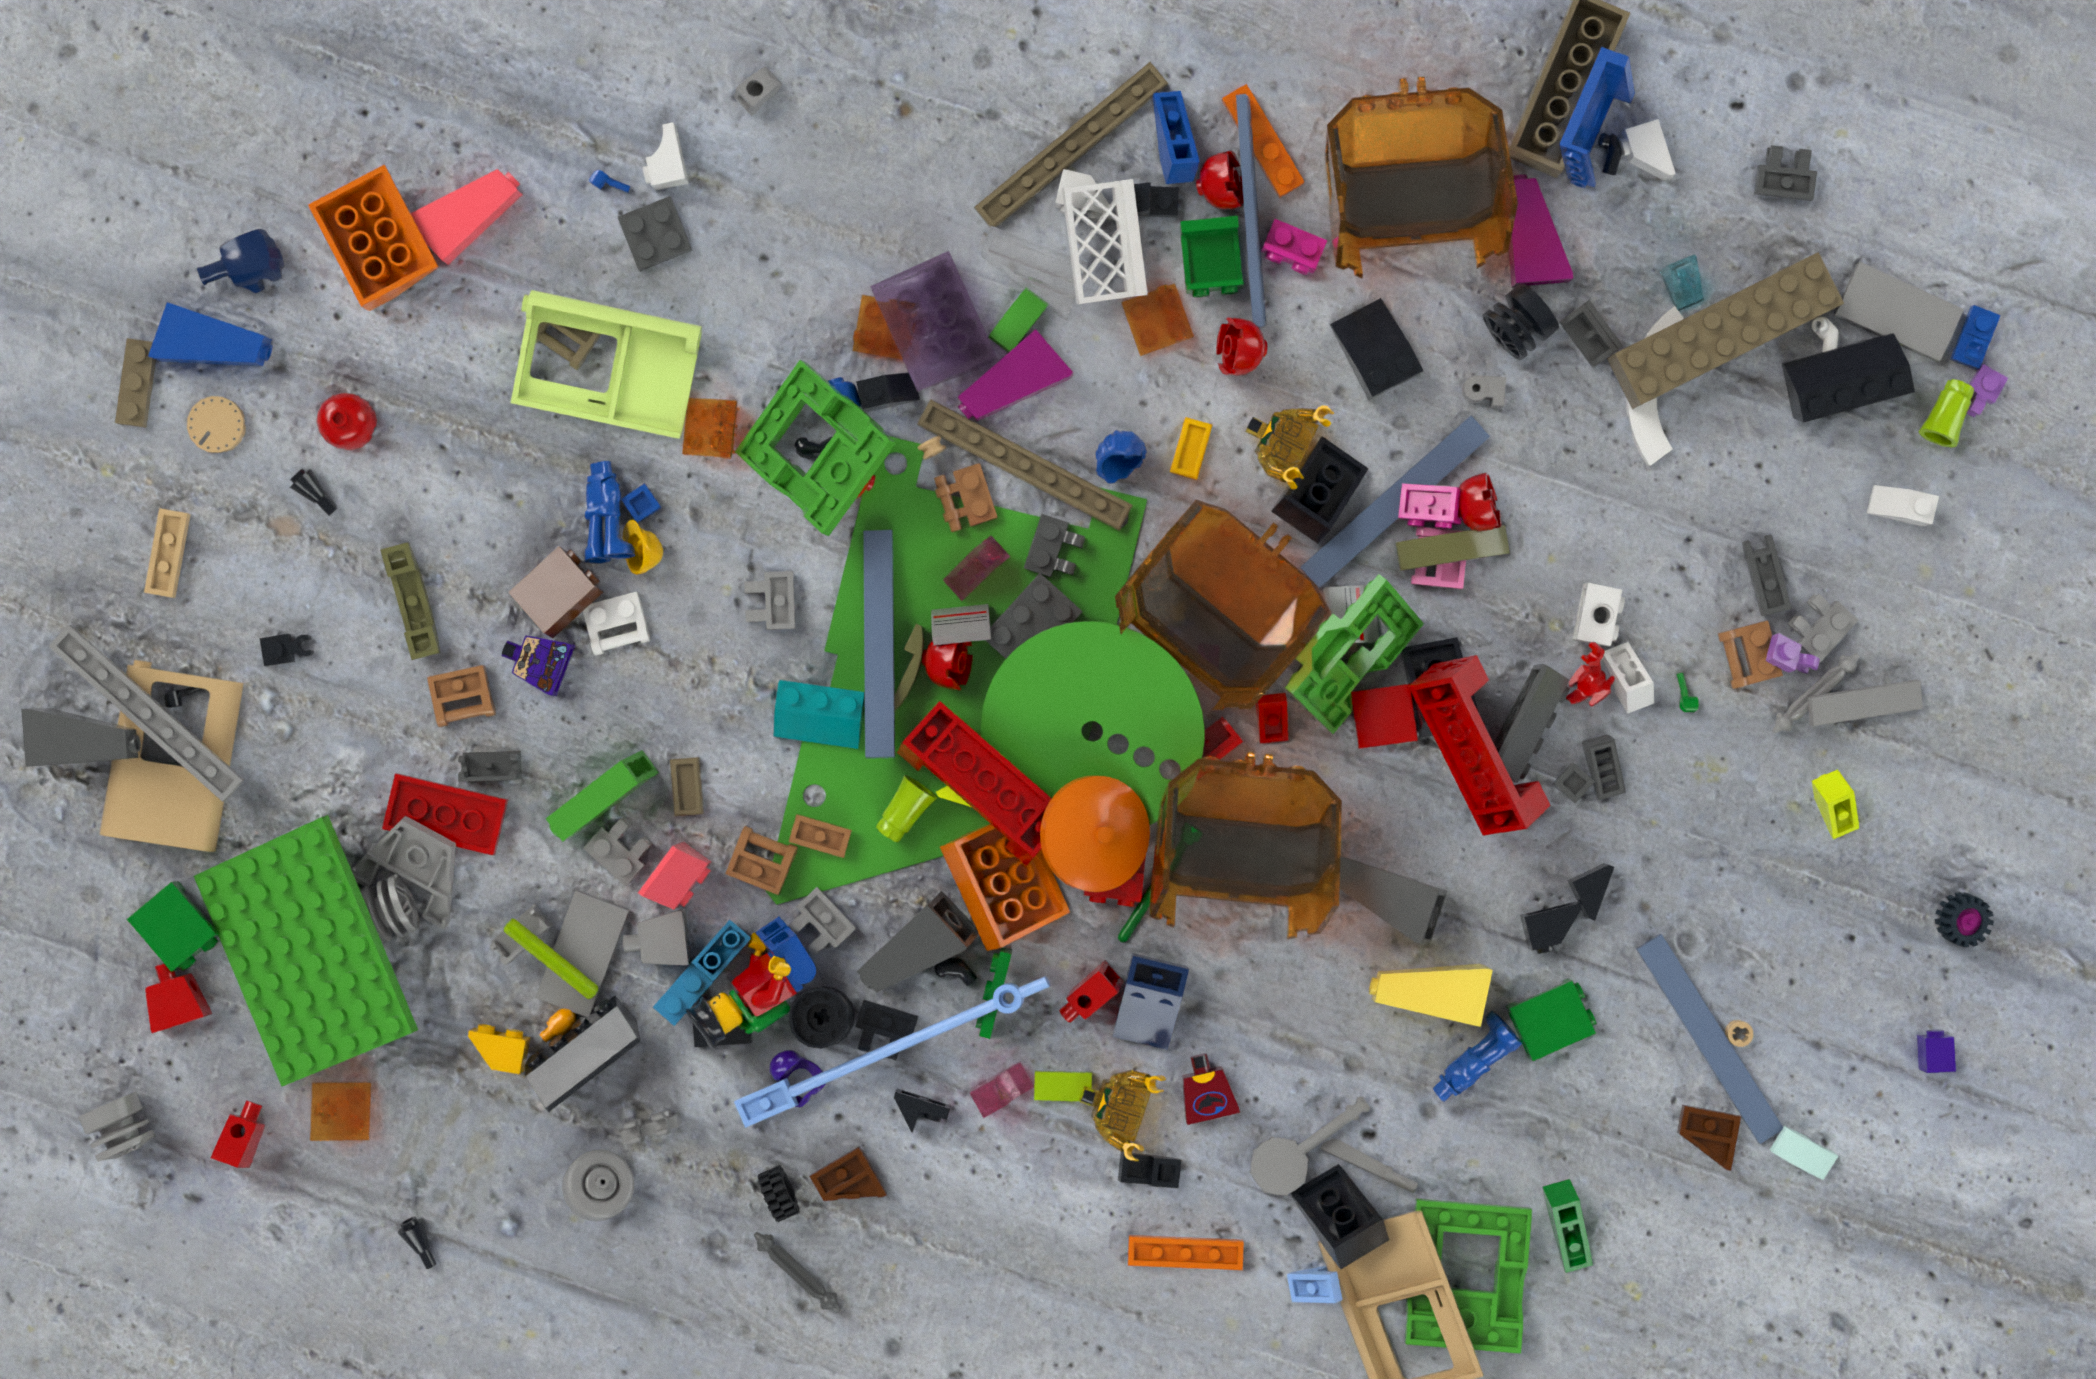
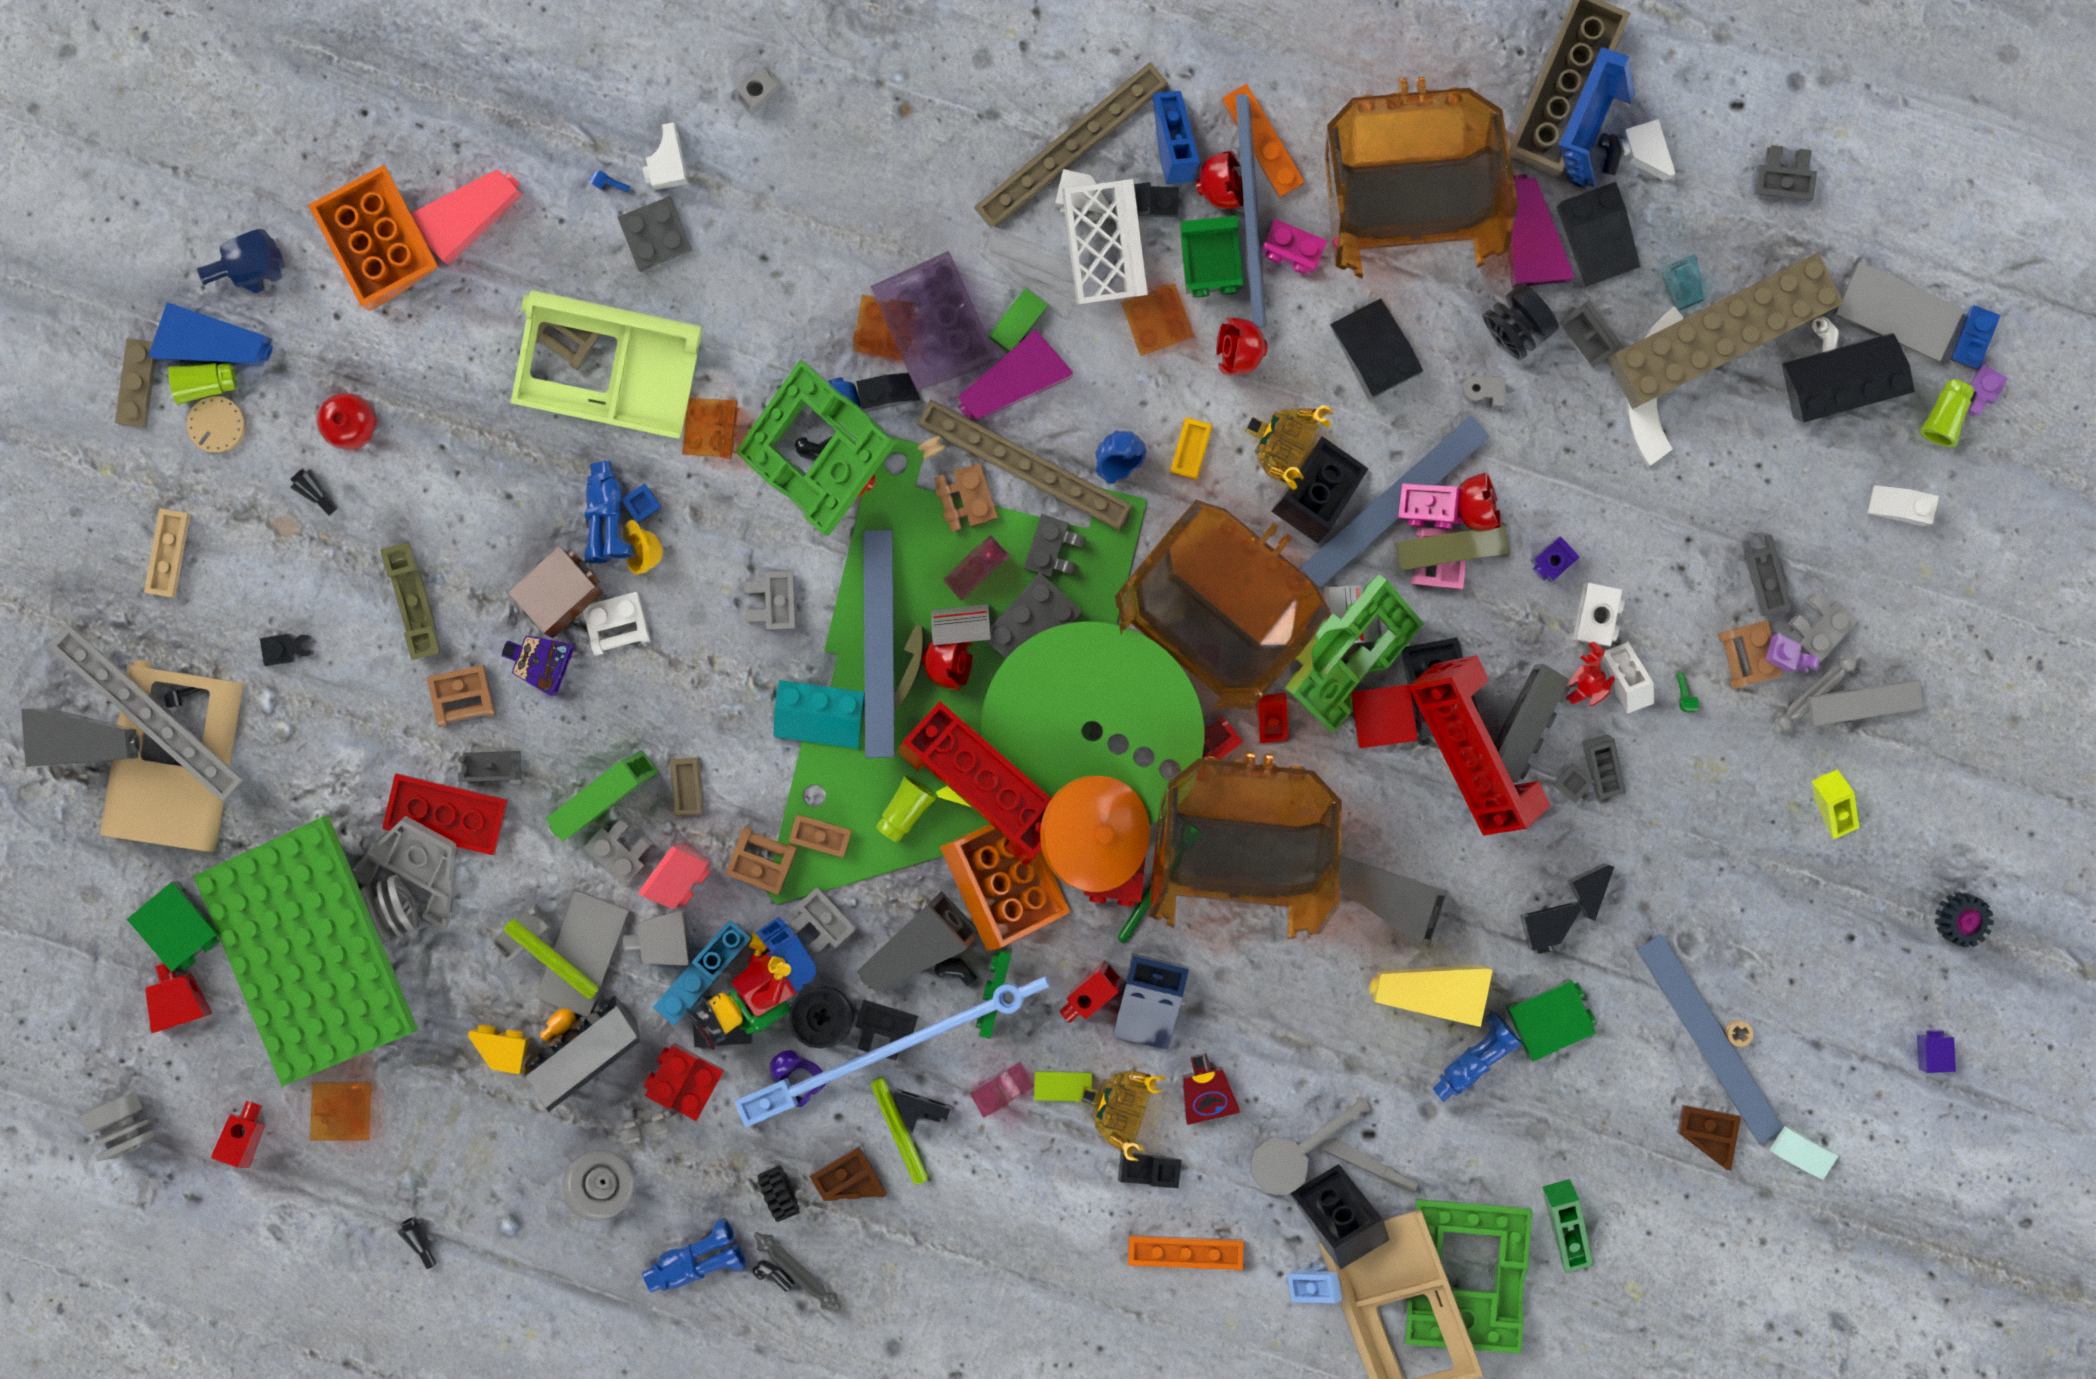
(200, 381): none -> lime plant
(680, 1267): none -> blue piece
(683, 1081): none -> red plate
(777, 1274): none -> black arm
(899, 1131): none -> lime axle
(1563, 551): none -> dark purple brick
(1599, 233): none -> black slope

